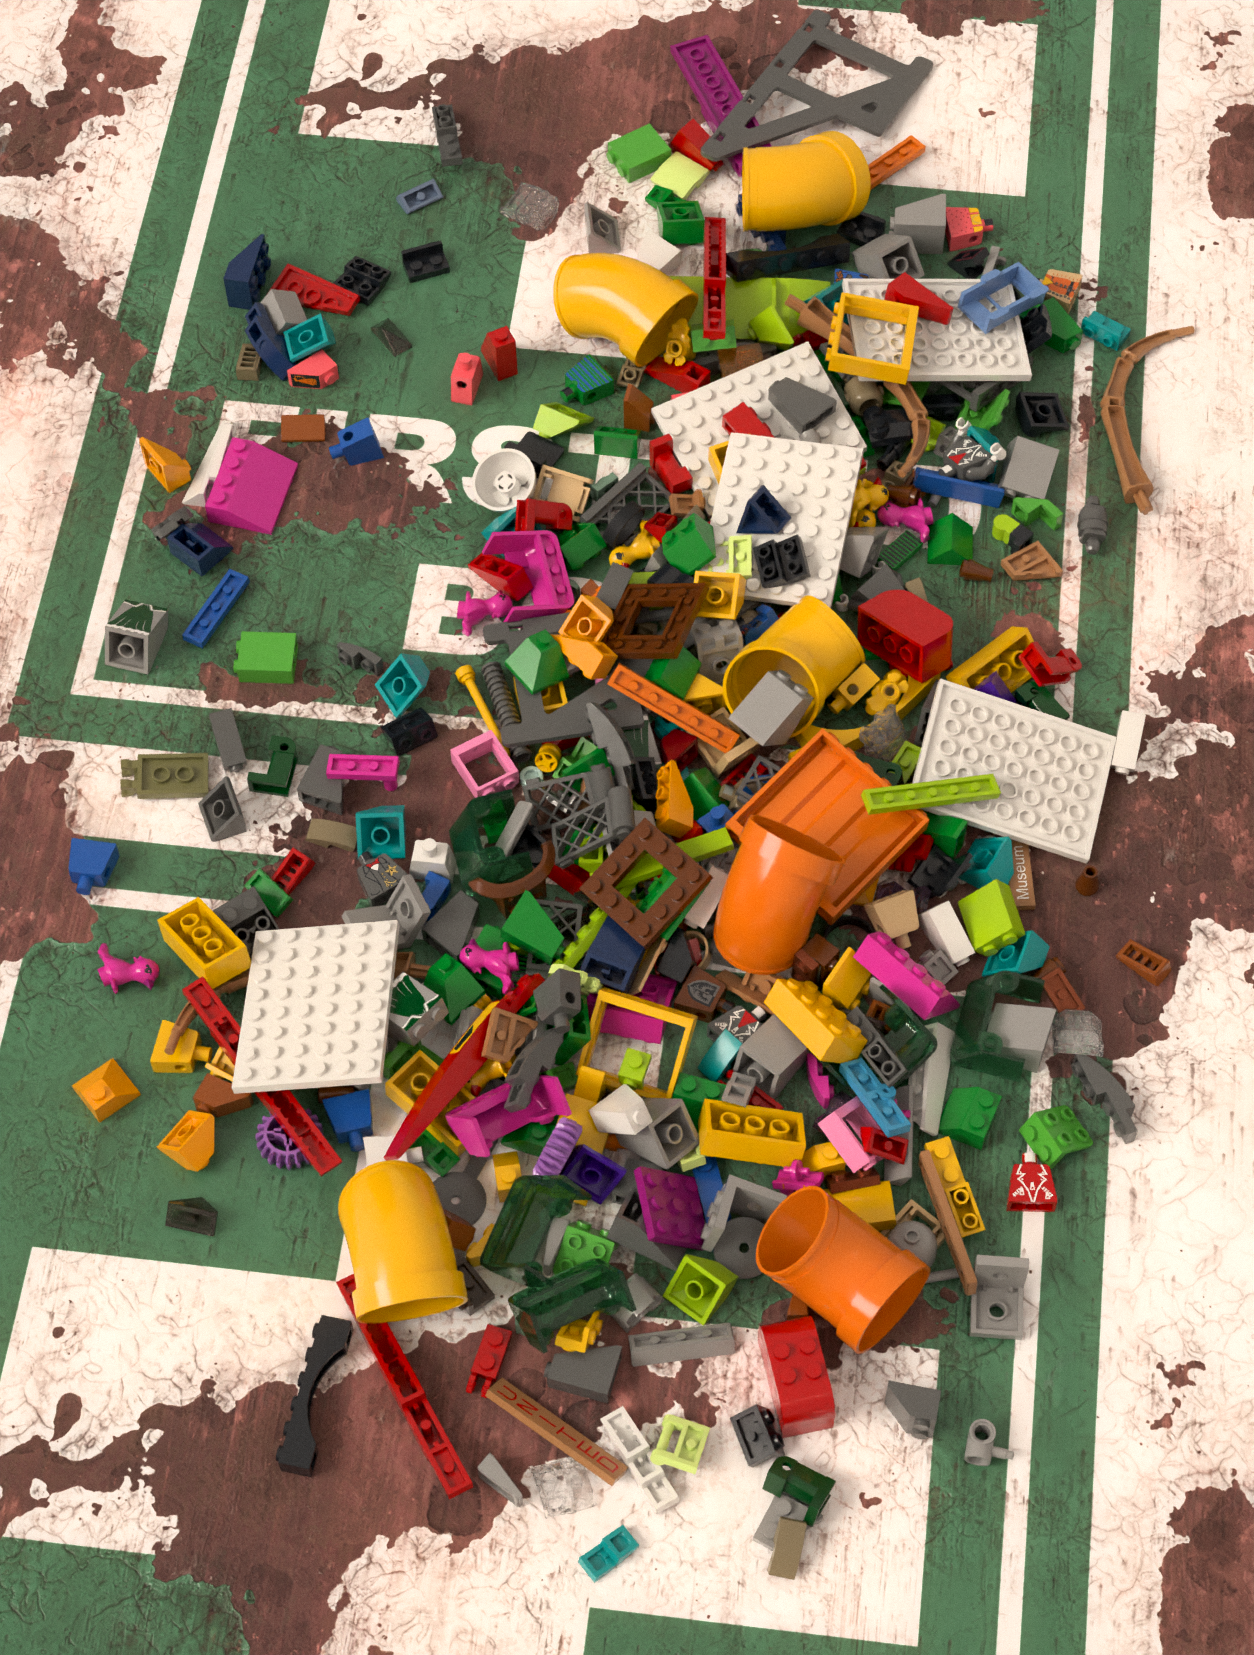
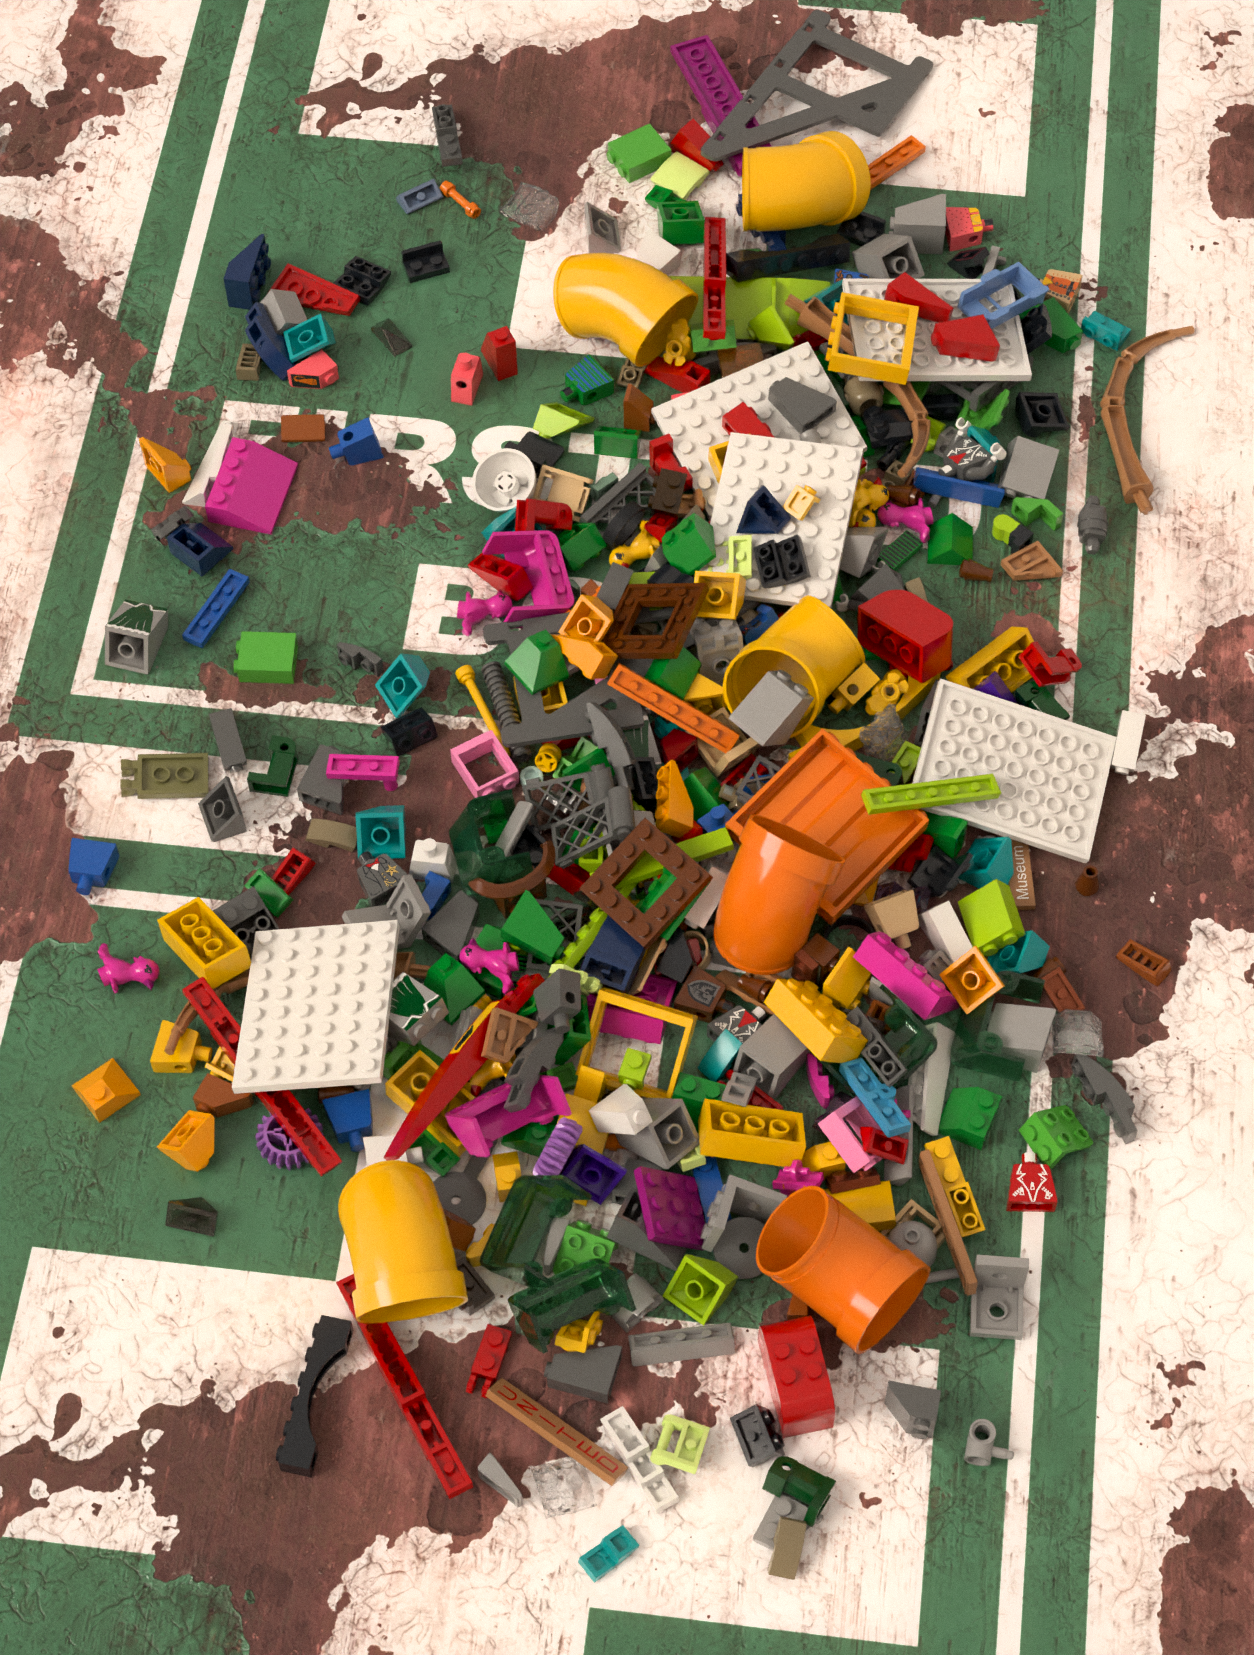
(449, 190): none -> orange bar
(668, 492): none -> dark brown bracket
(755, 987): none -> reddish brown cone
(801, 501): none -> yellow bracket
(966, 339): none -> red slope
(971, 980): none -> light orange slope

